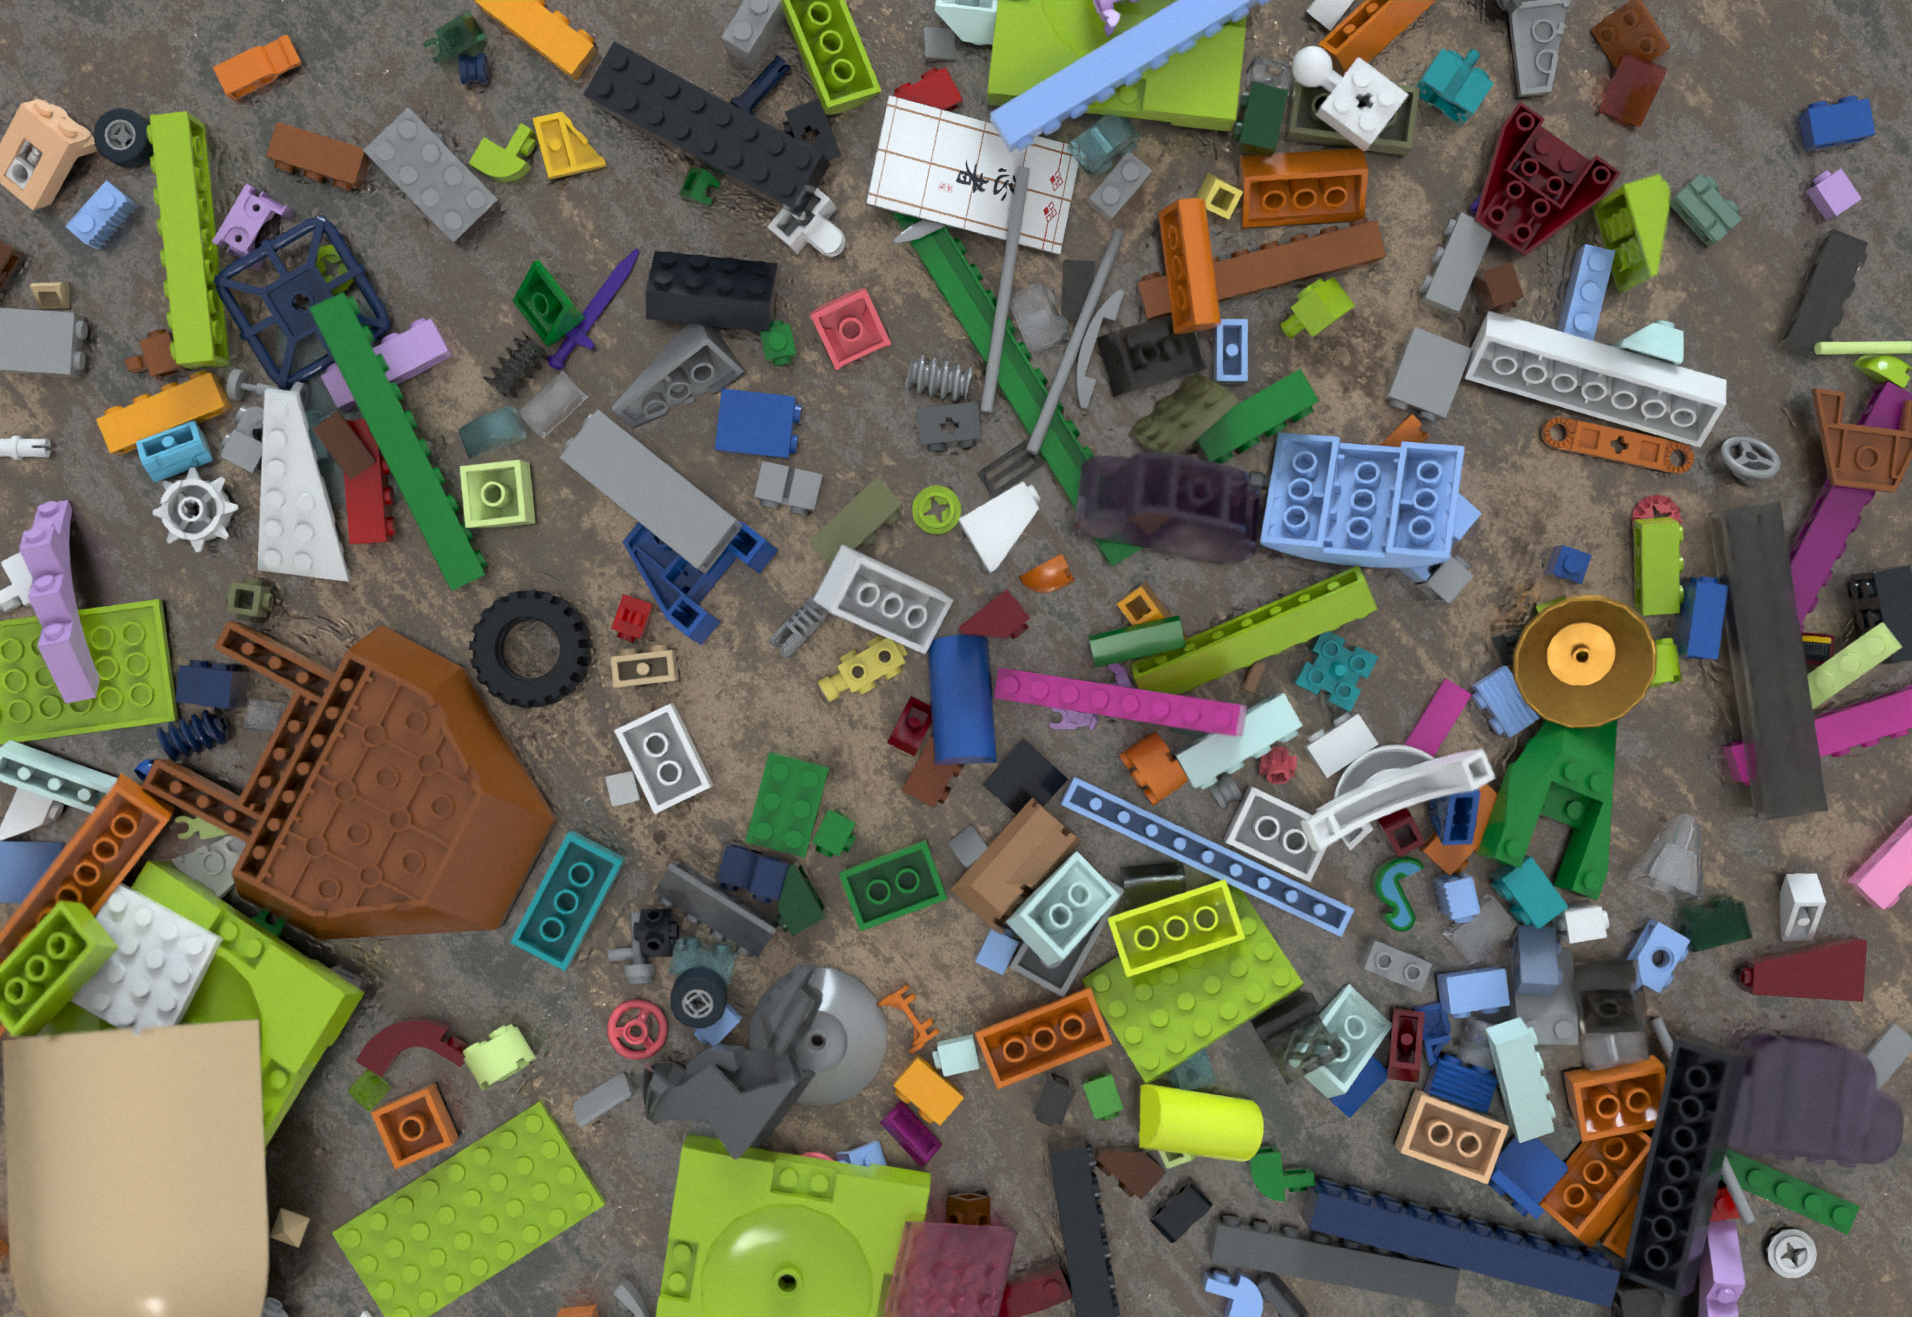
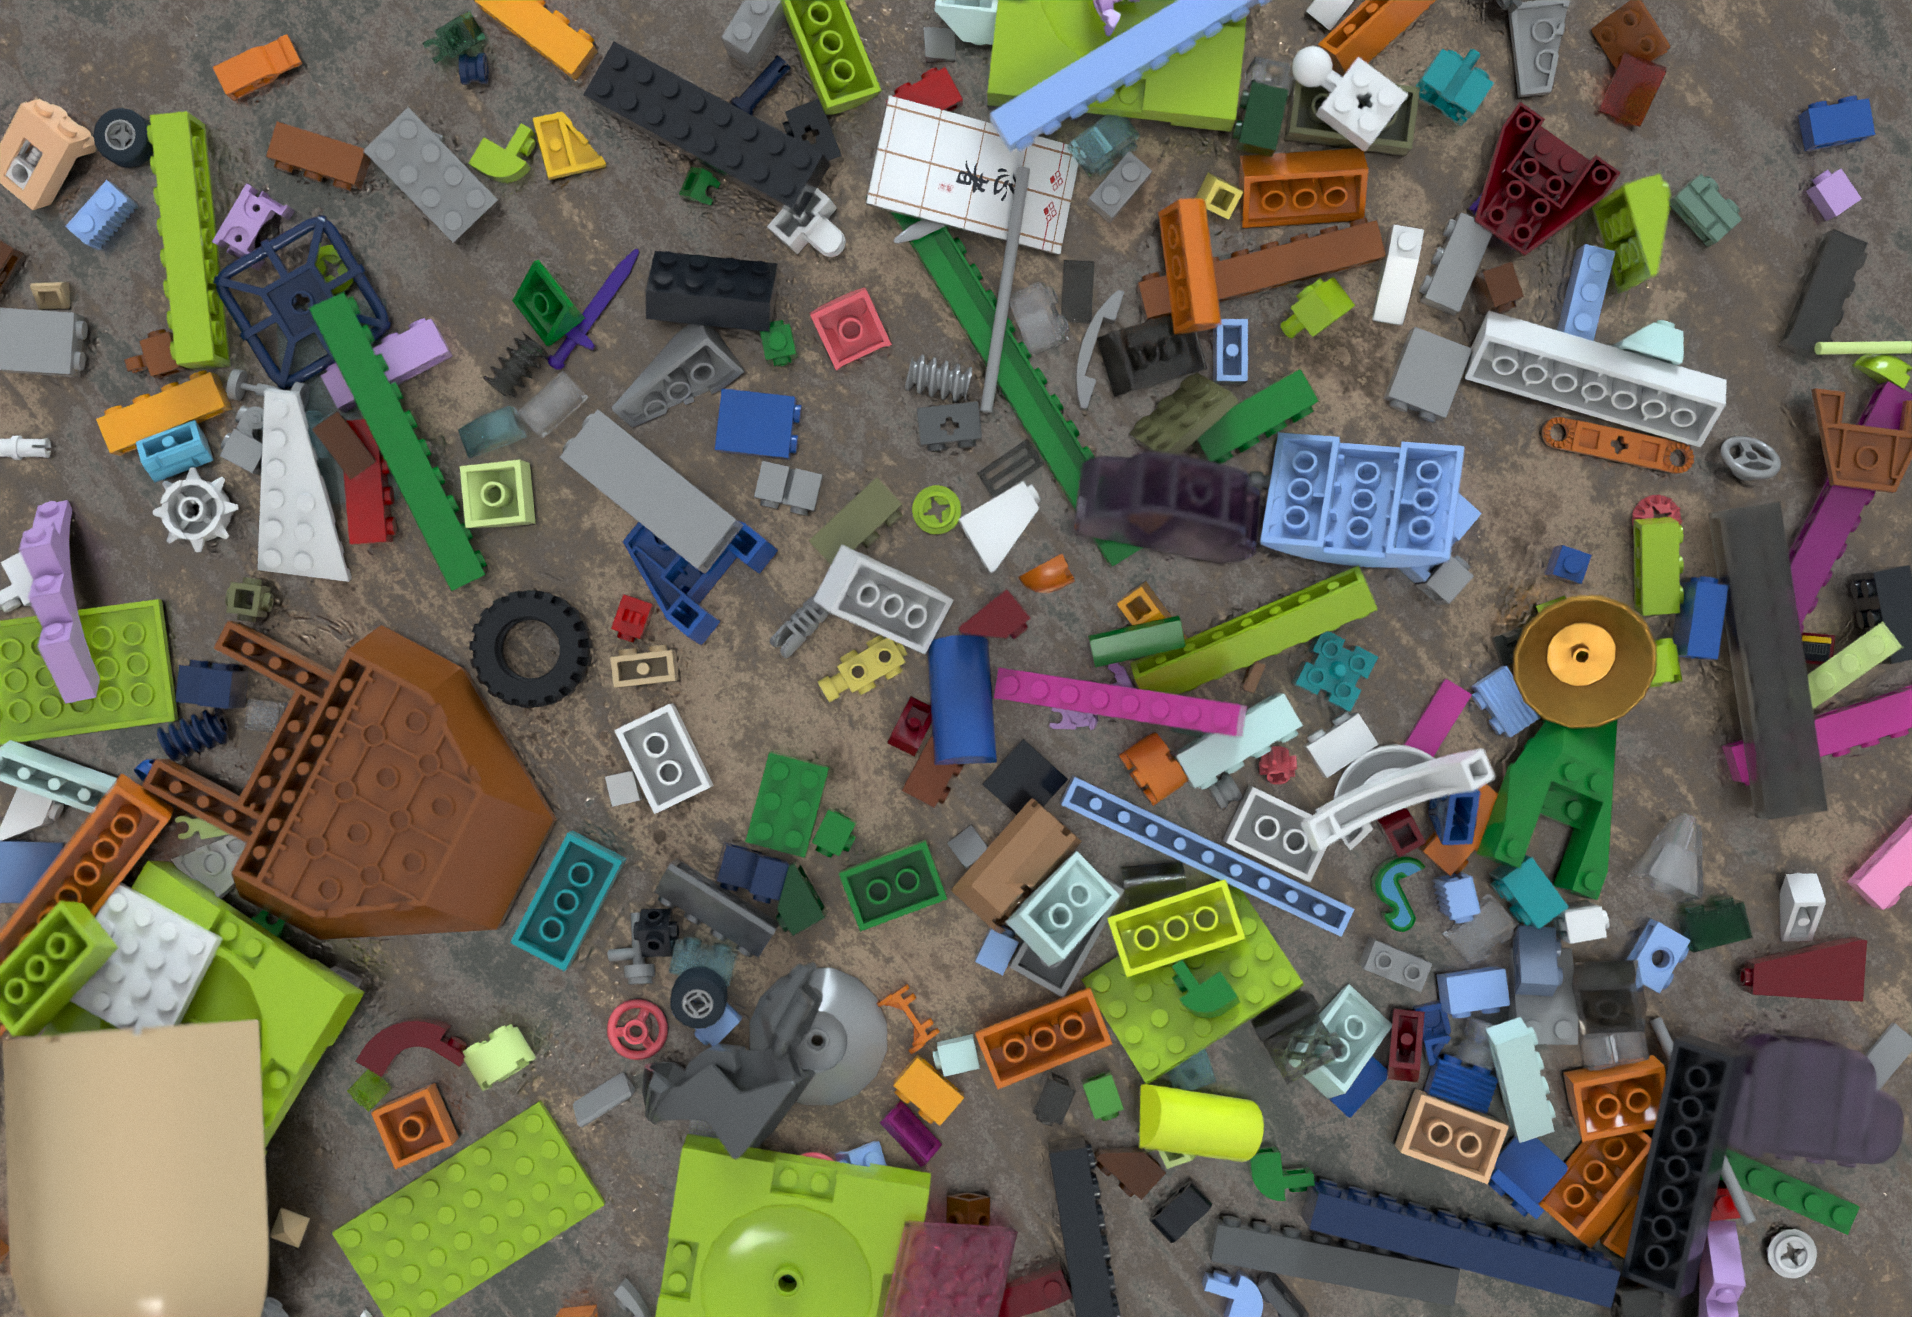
(1075, 341): light grey piece -> none
(1207, 999): none -> green brick
(1397, 274): none -> white slope
(1406, 431): orange brick -> none

